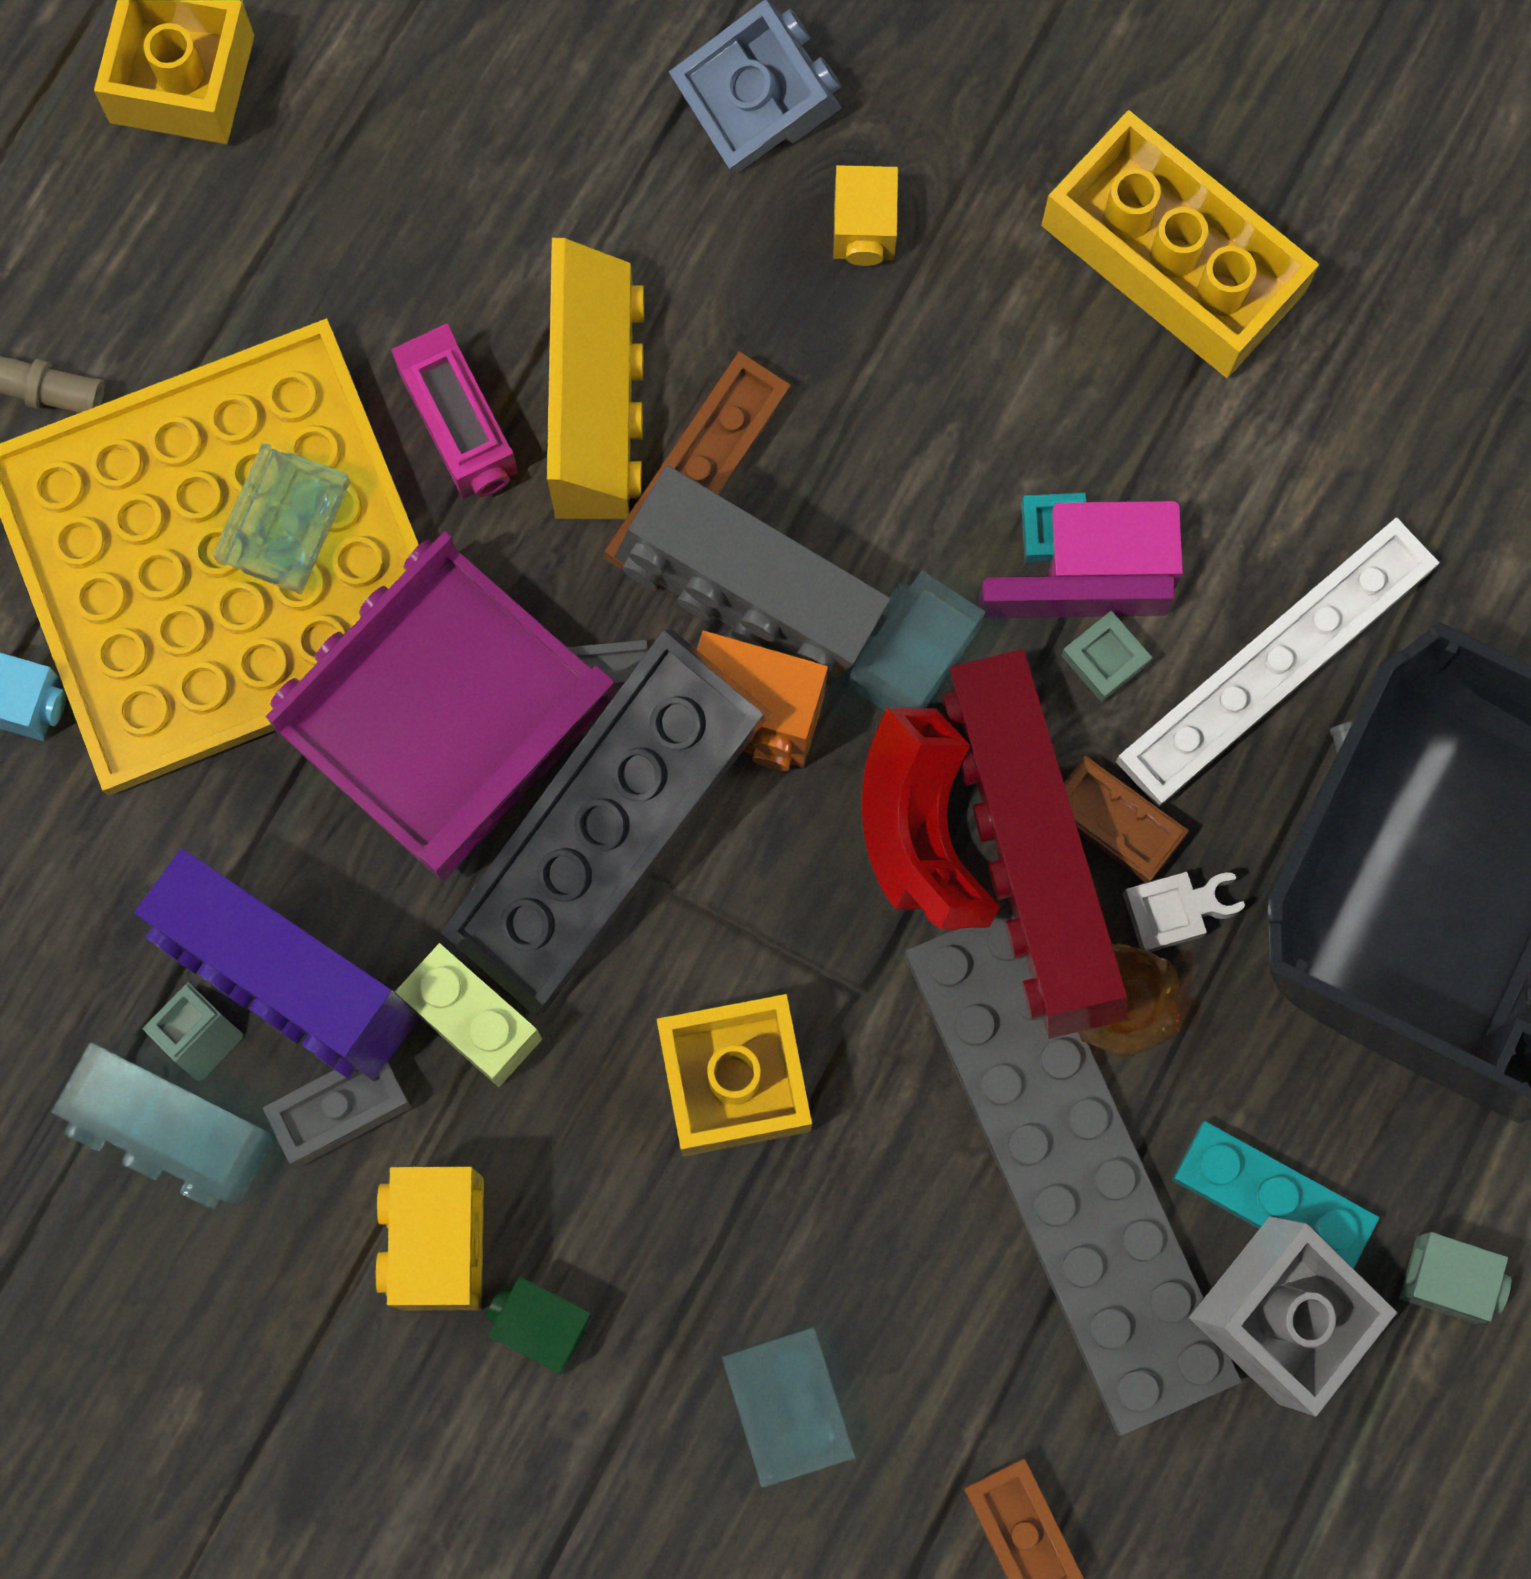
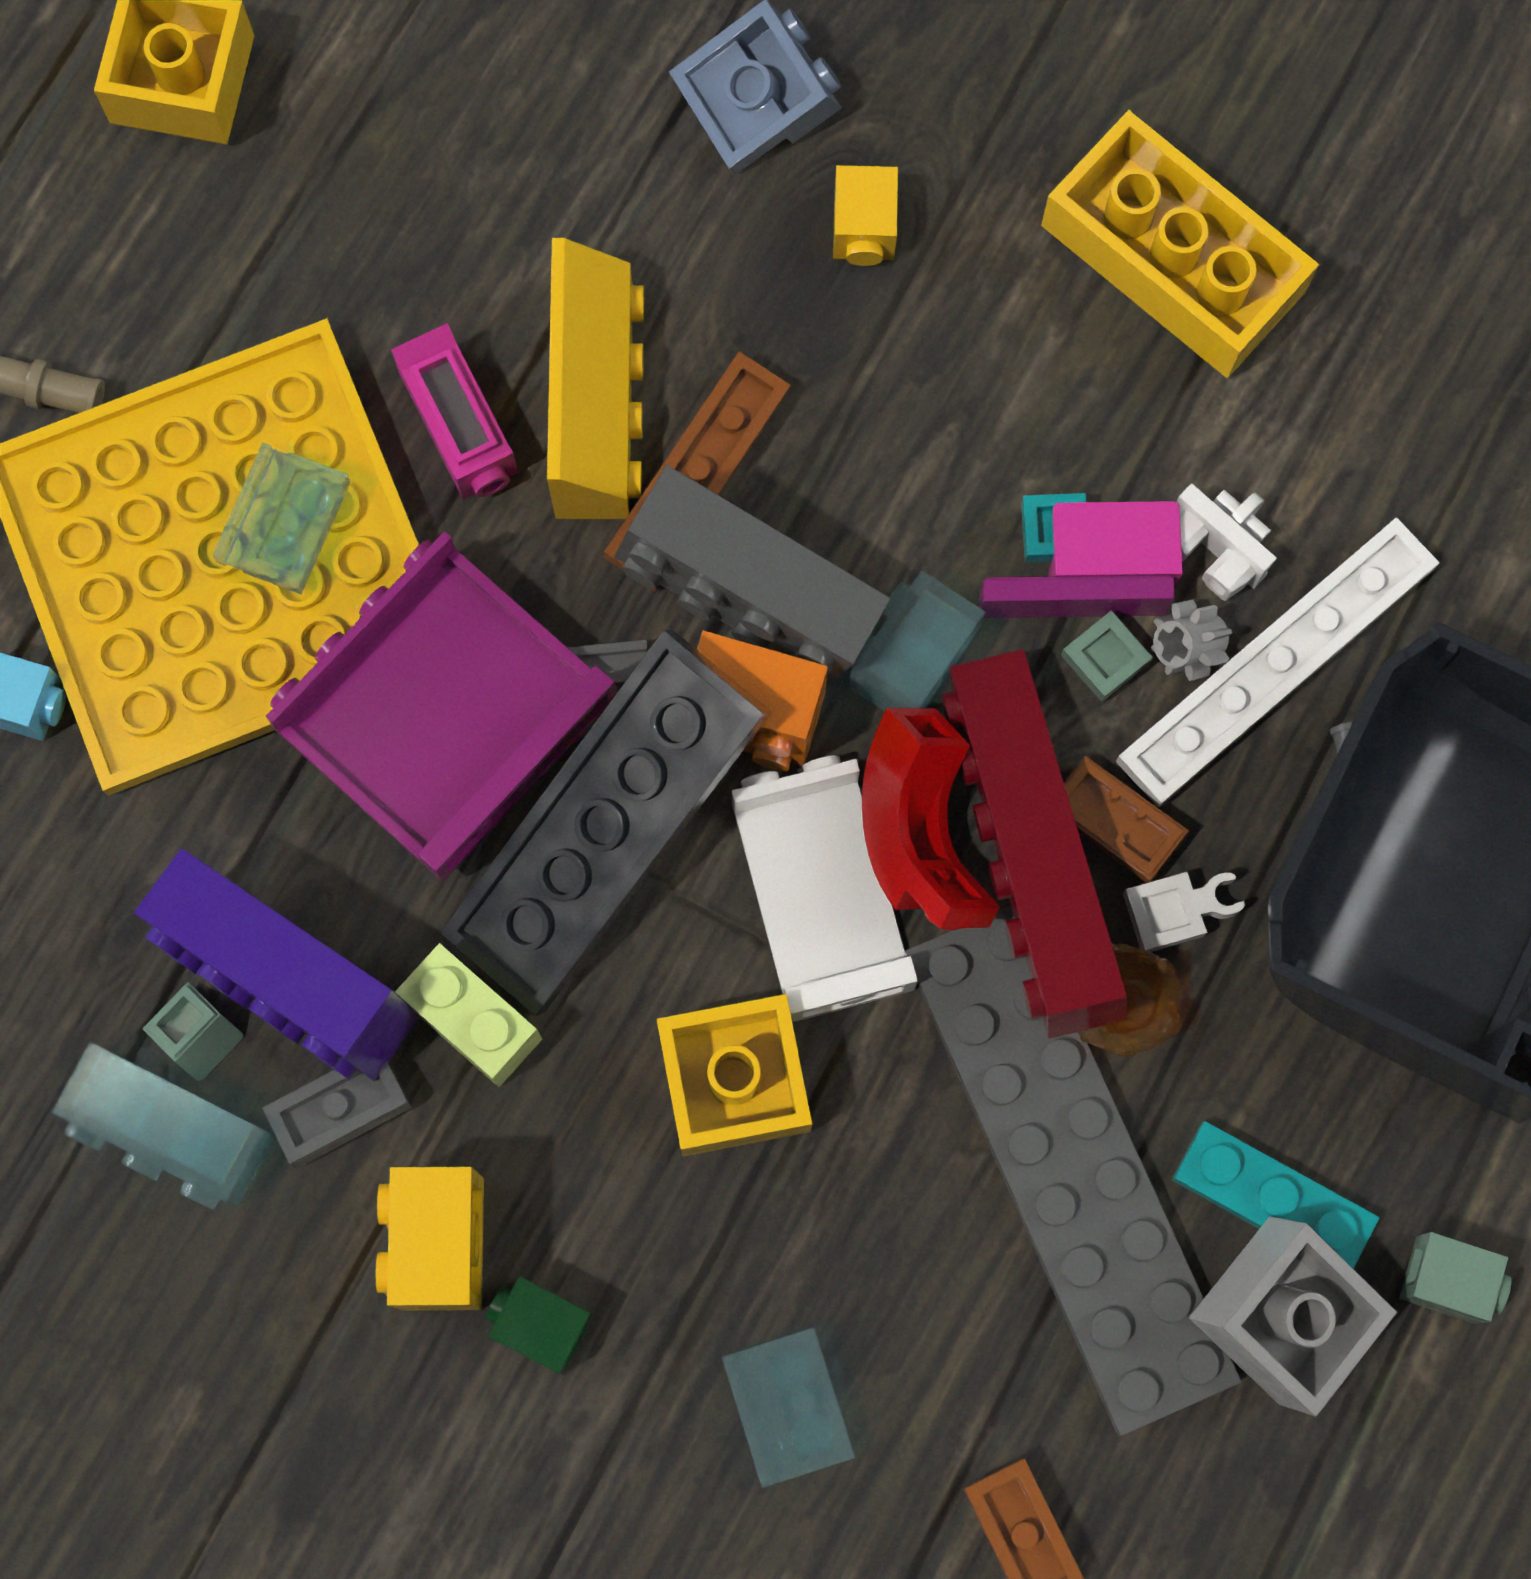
(818, 890): none -> white panel
(1191, 640): none -> light grey gear
(1230, 534): none -> white hips

